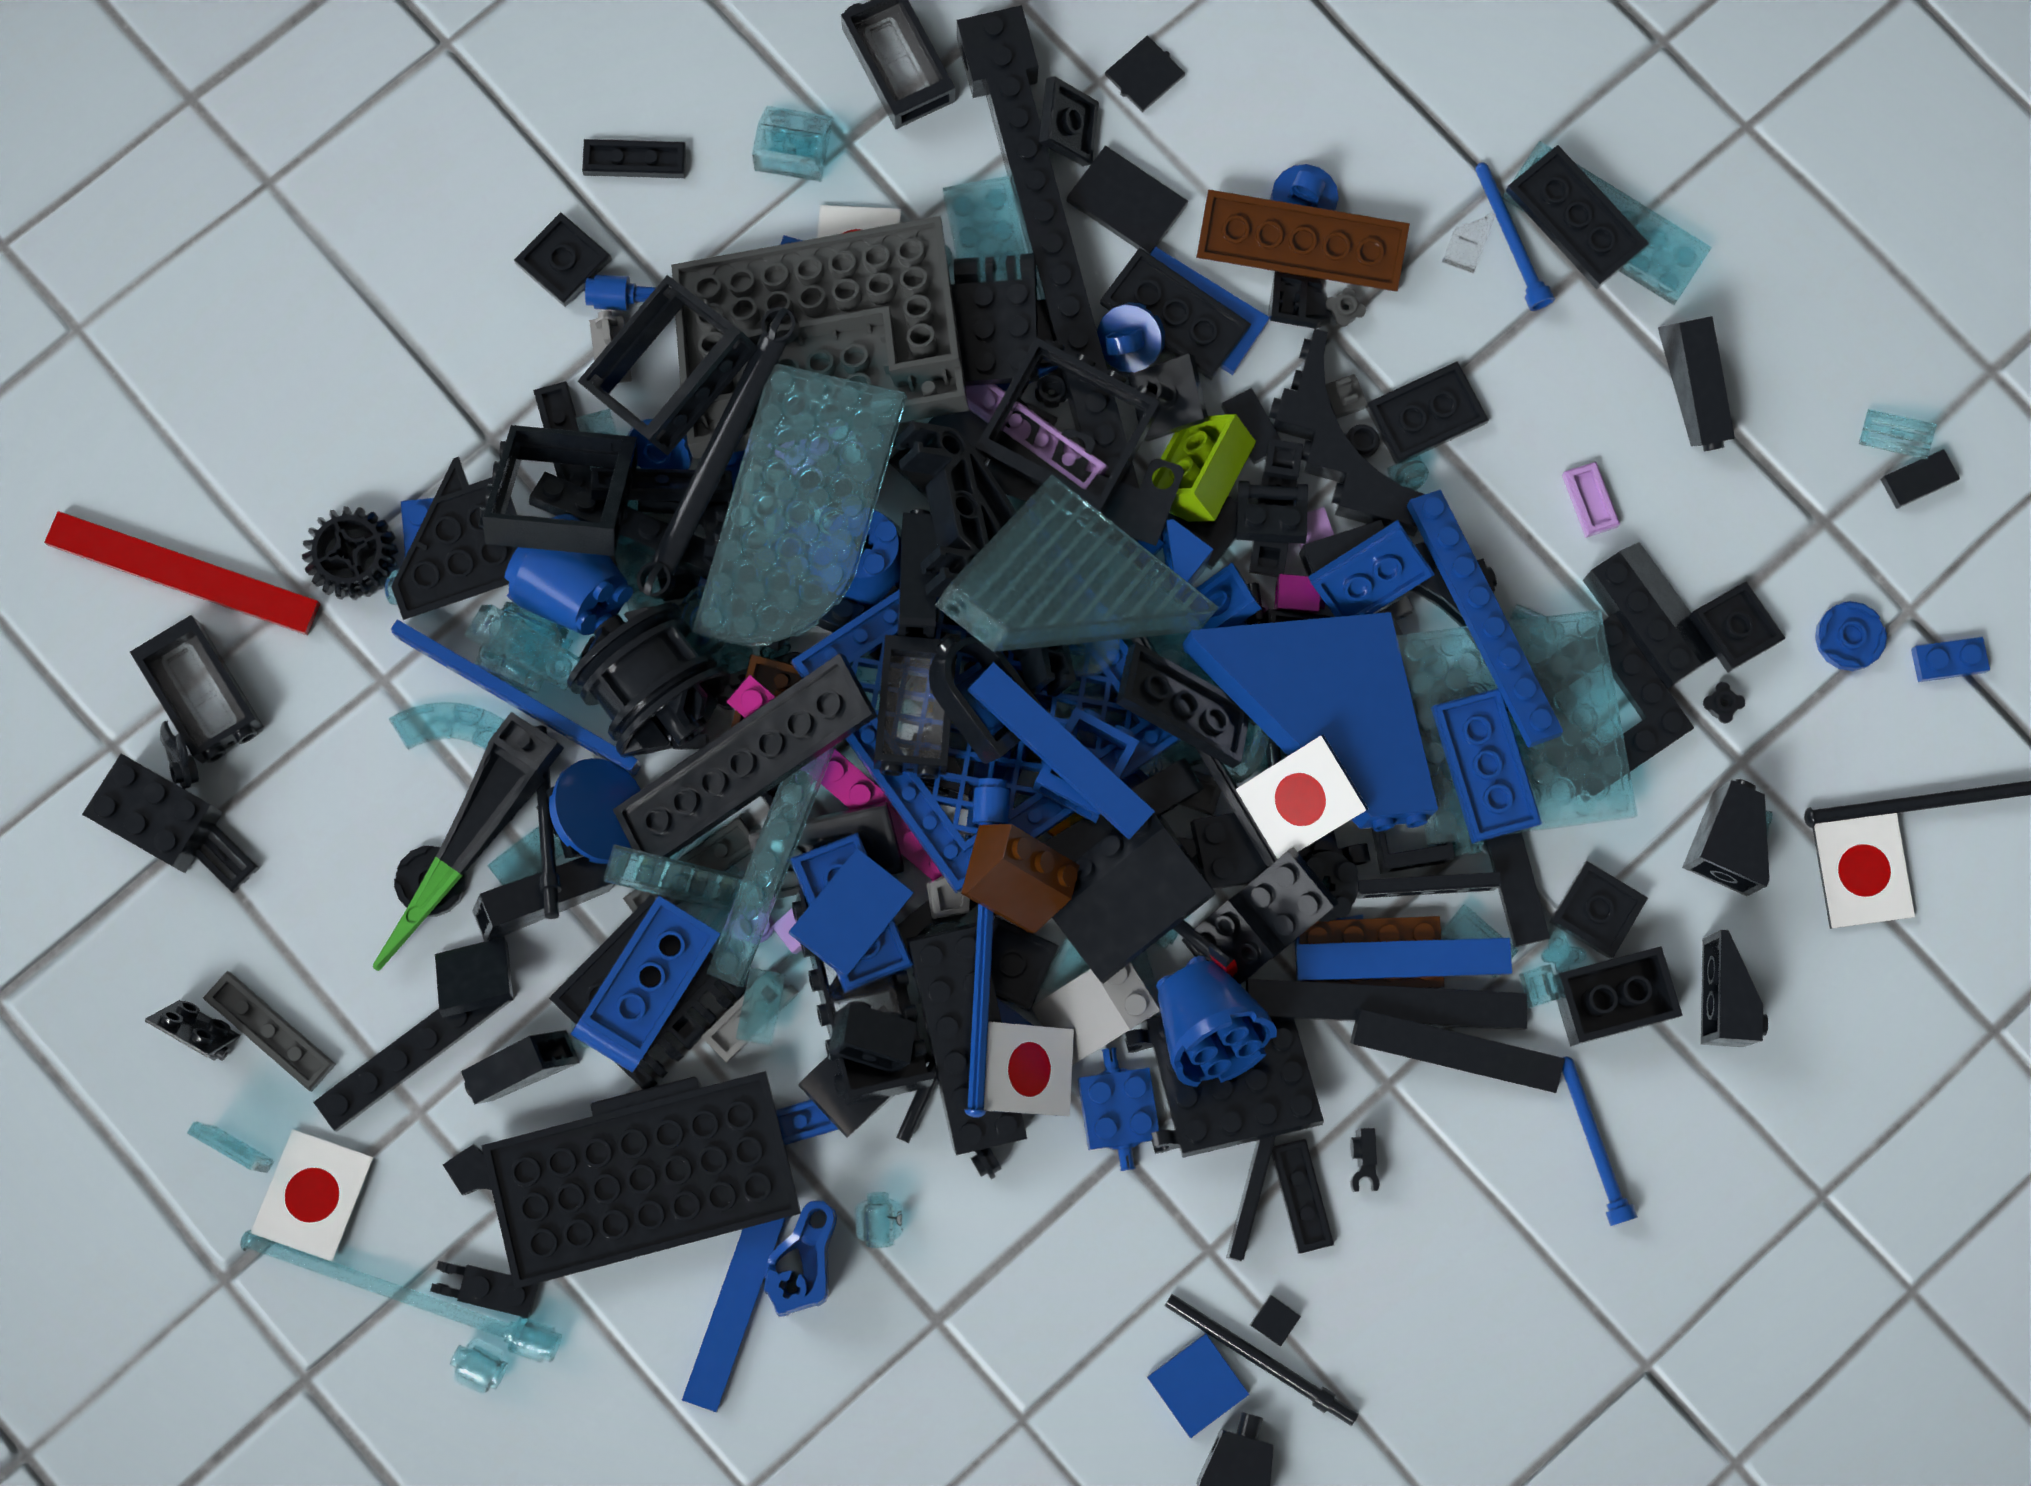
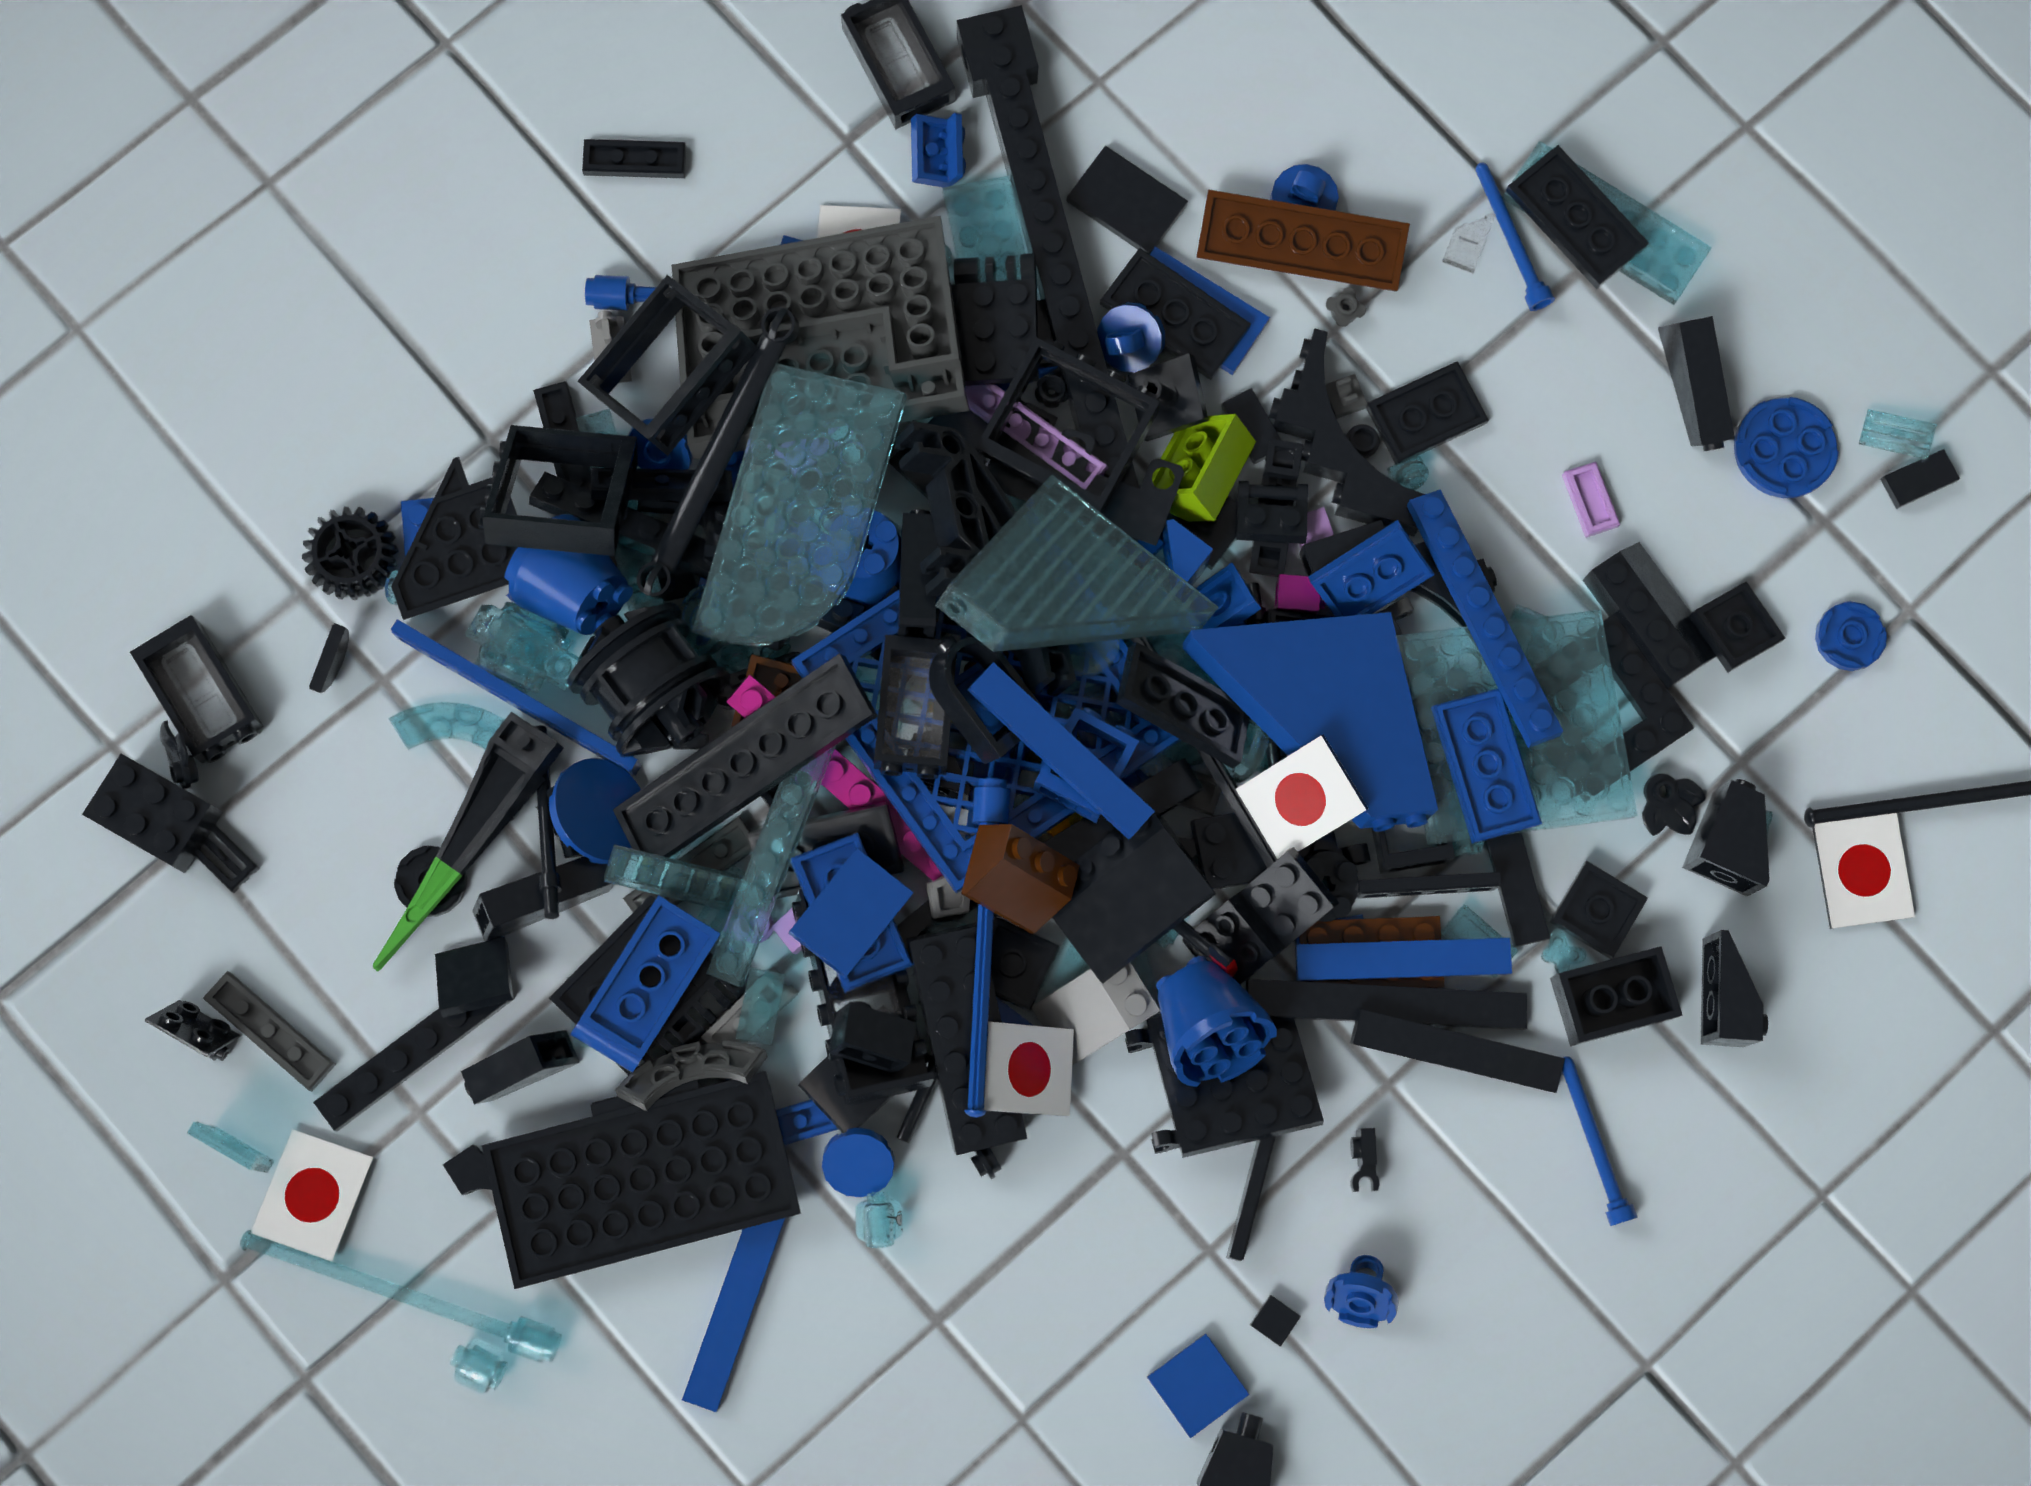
(182, 573): red tile -> none
(330, 659): none -> black tile
(487, 1289): black hinge -> none
(521, 859): clear light blue tile -> none
(562, 259): black plate -> none
(689, 1063): none -> dark grey tile
(792, 143): clear light blue slope -> none
(813, 1251): blue piece -> none
(858, 1162): none -> blue tile
(937, 150): none -> blue bracket
(1068, 121): black tile -> none
(1118, 1108): blue plate -> none
(1144, 73): black piece -> none
(1298, 301): black slope -> none
(1302, 1196): black tile -> none
(1322, 1398): black bar -> none
(1362, 1297): none -> blue tile
(1540, 986): clear light blue tile -> none
(1675, 808): none -> black plate
(1716, 709): black plate -> none
(1786, 447): none -> blue tile
(1950, 659): blue plate -> none

